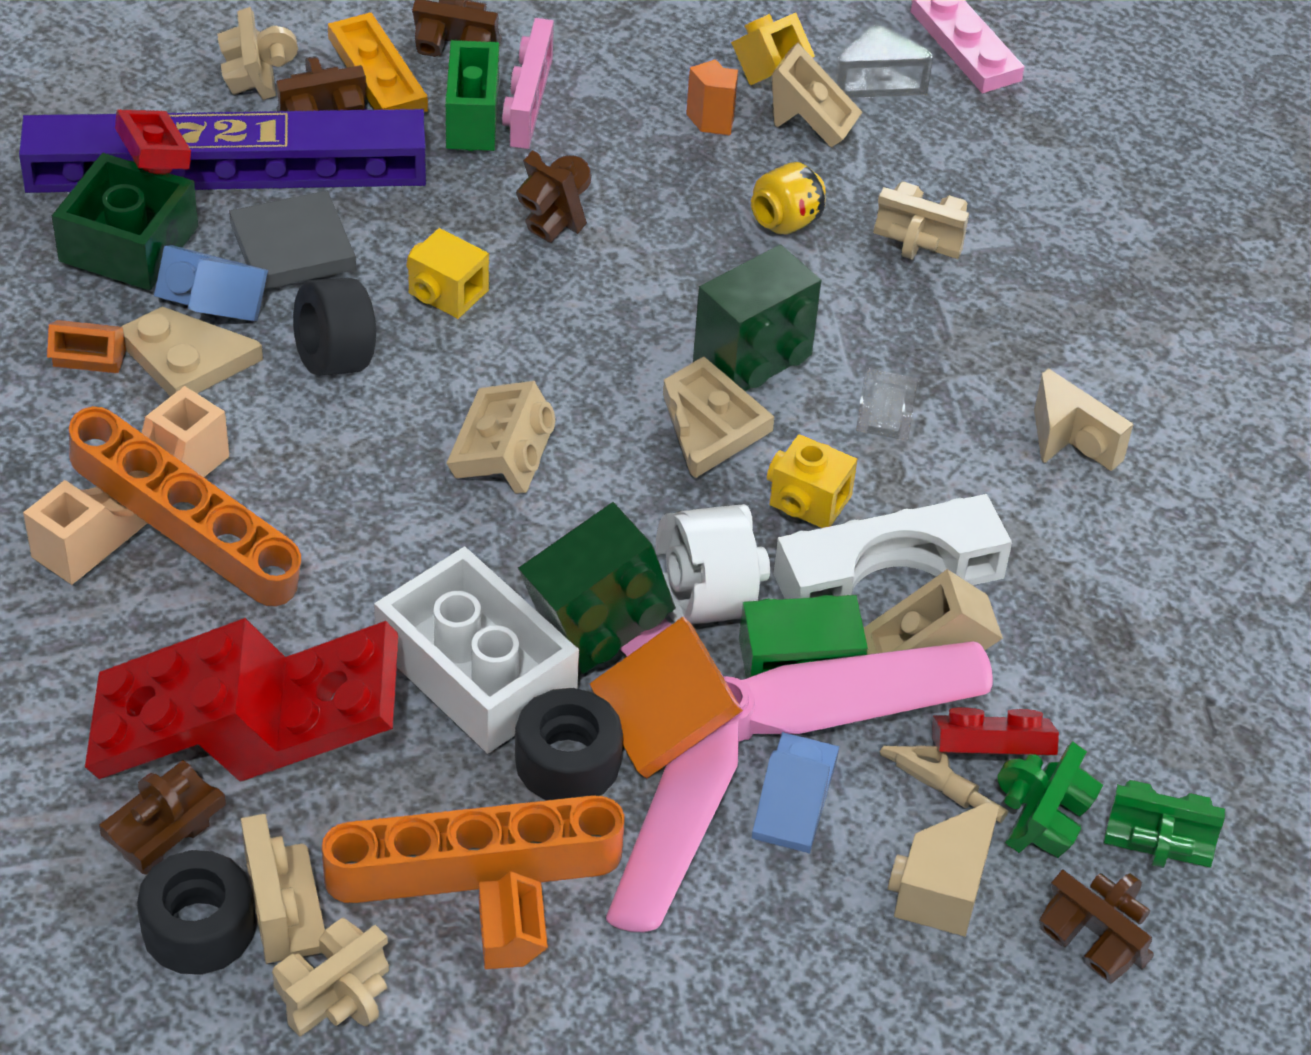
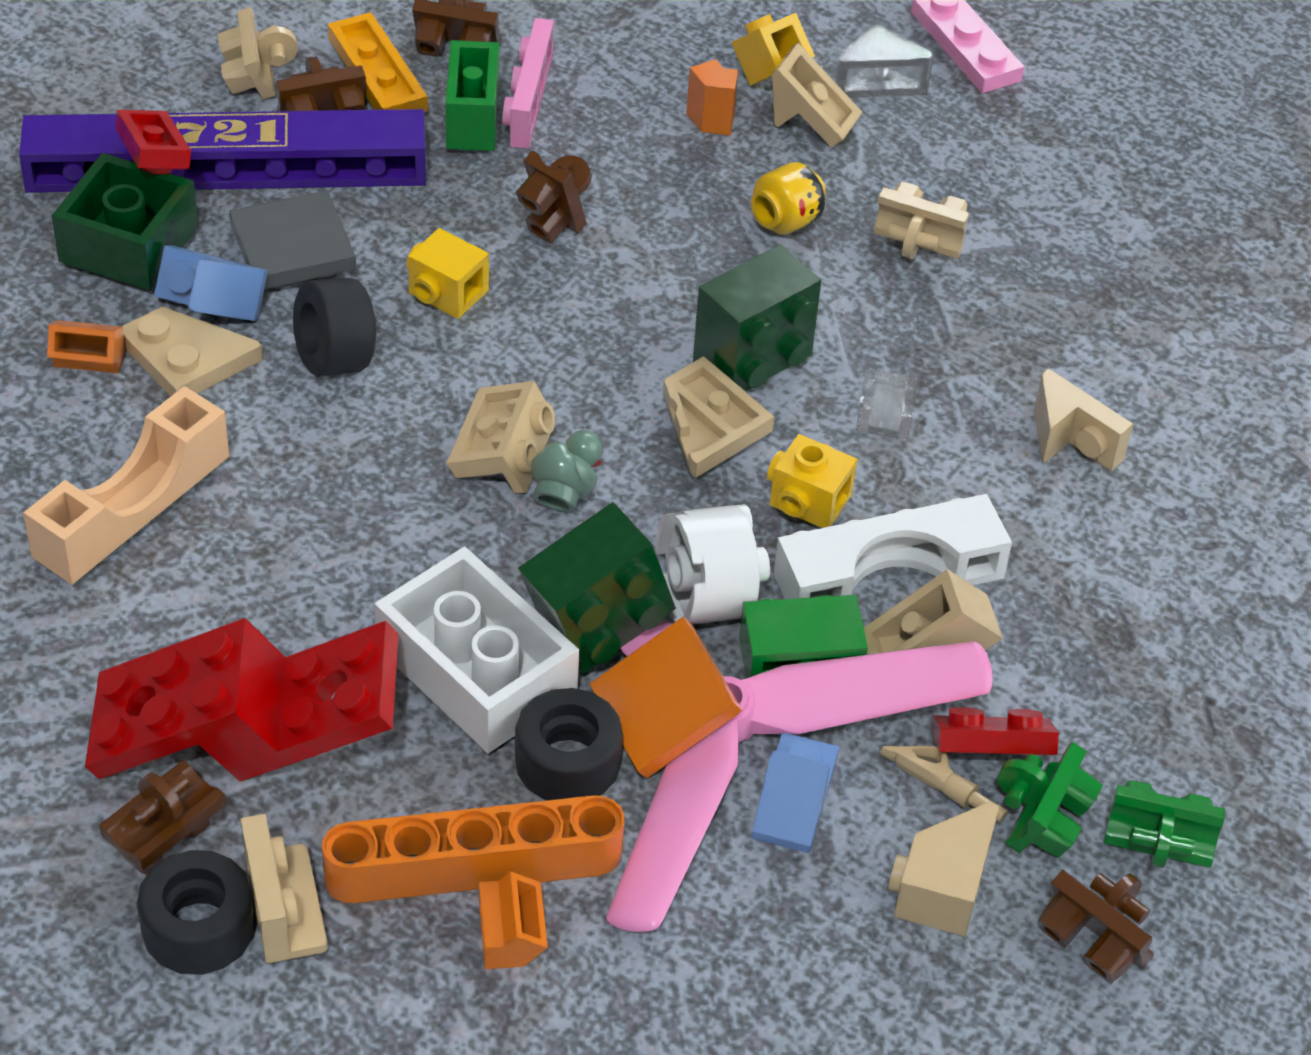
(191, 529): orange beam -> none
(338, 986): tan hips -> none
(566, 471): none -> sand green animal

